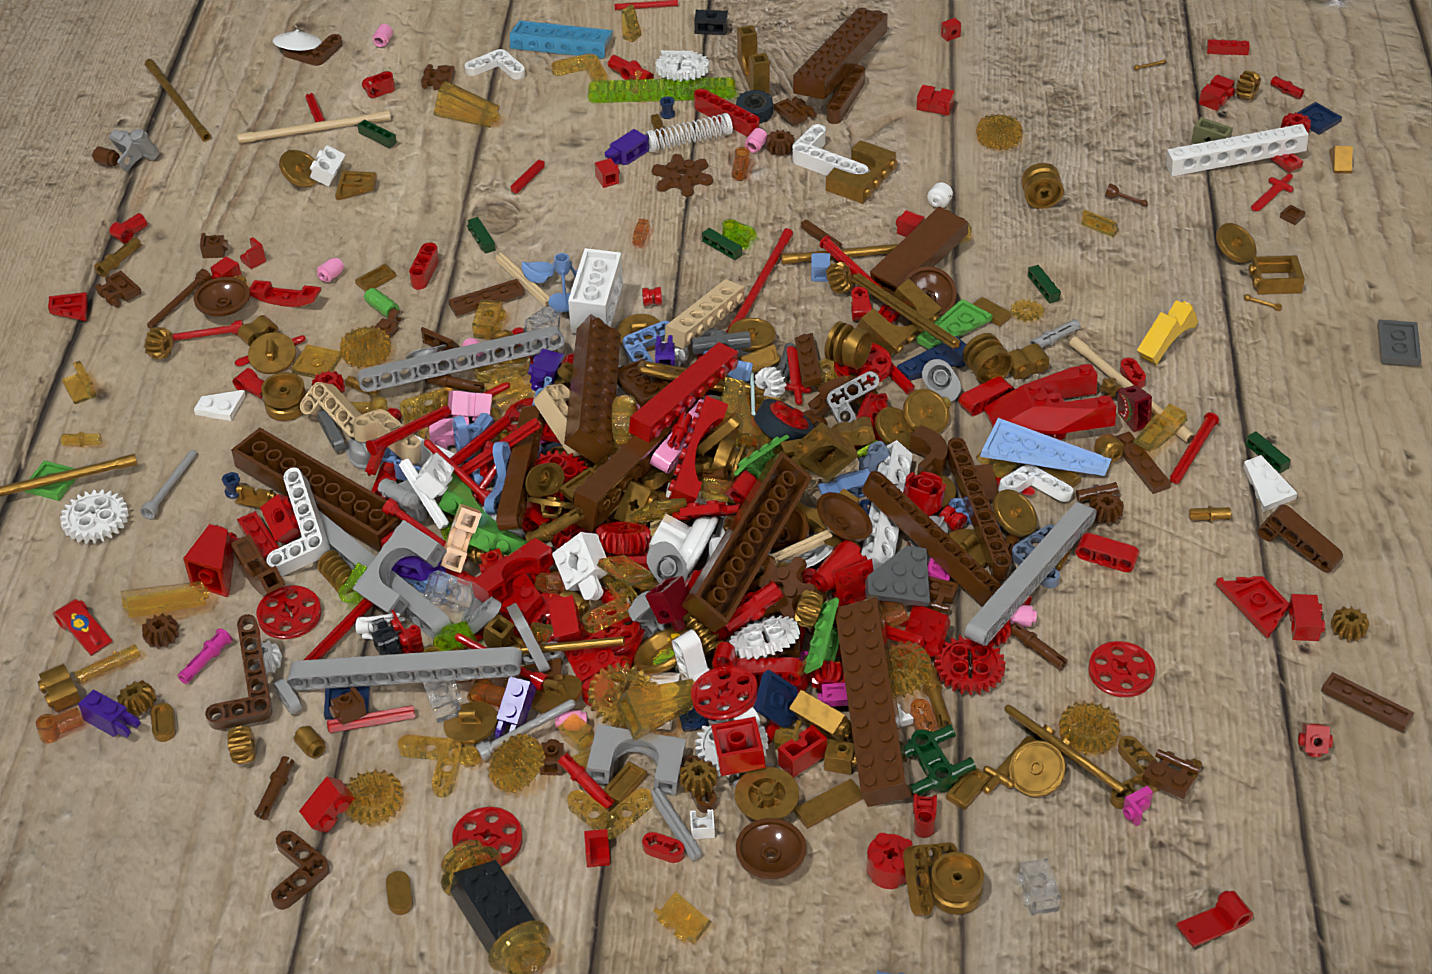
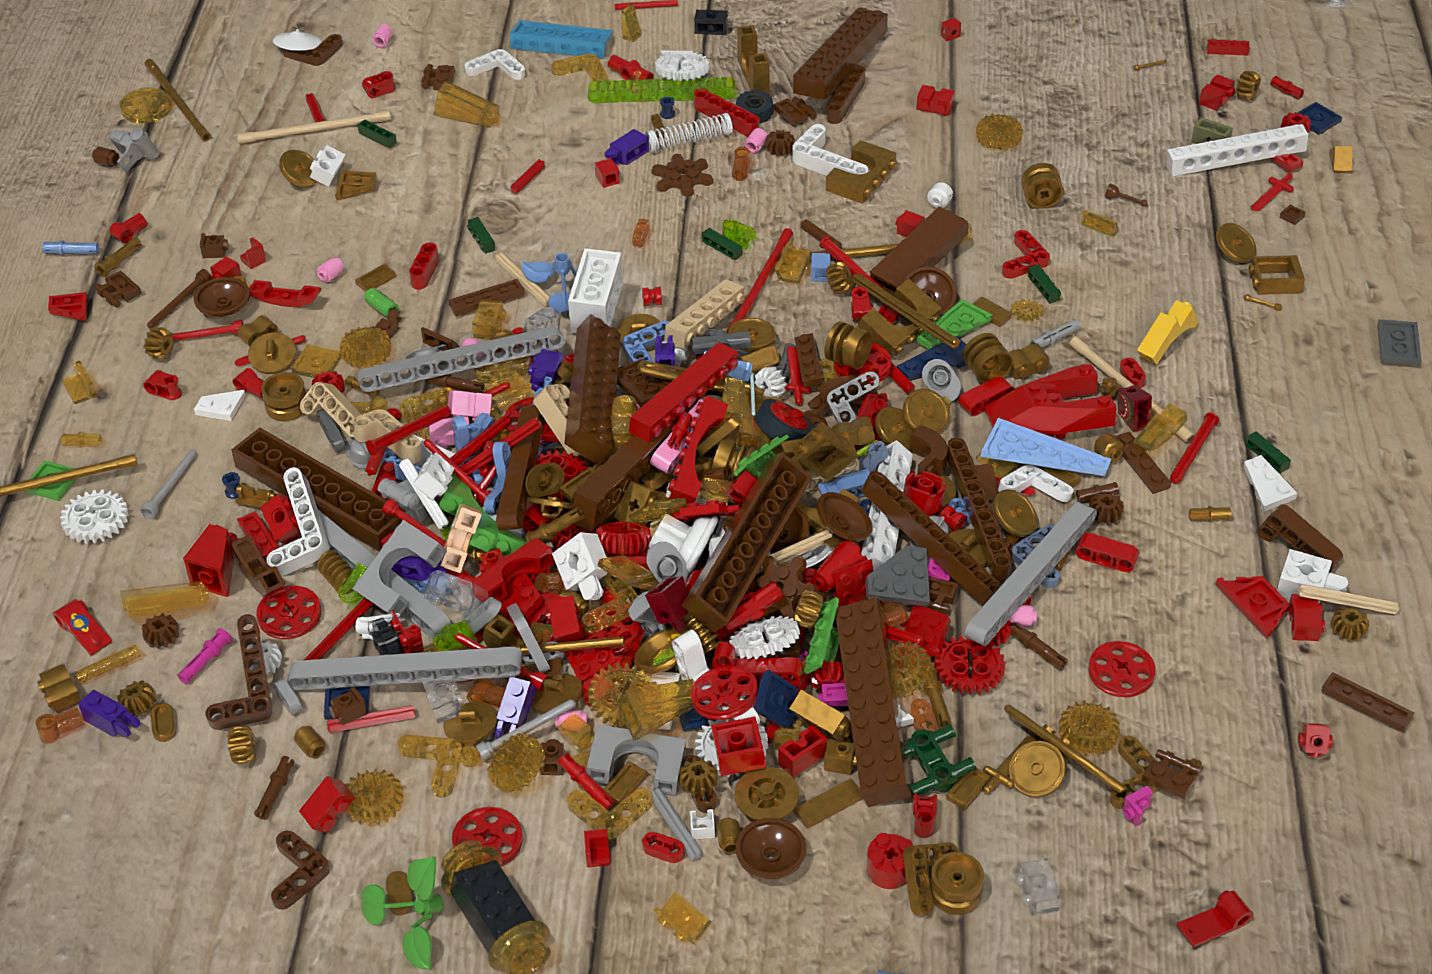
(64, 247): none -> medium blue pin
(138, 105): none -> clear yellow wedge
(163, 385): none -> red piece
(421, 878): none -> bright green plant
(728, 832): none -> pearl gold brick
(792, 263): none -> clear yellow bracket
(1039, 256): none -> red beam
(1308, 570): none -> white brick
(1348, 599): none -> tan axle

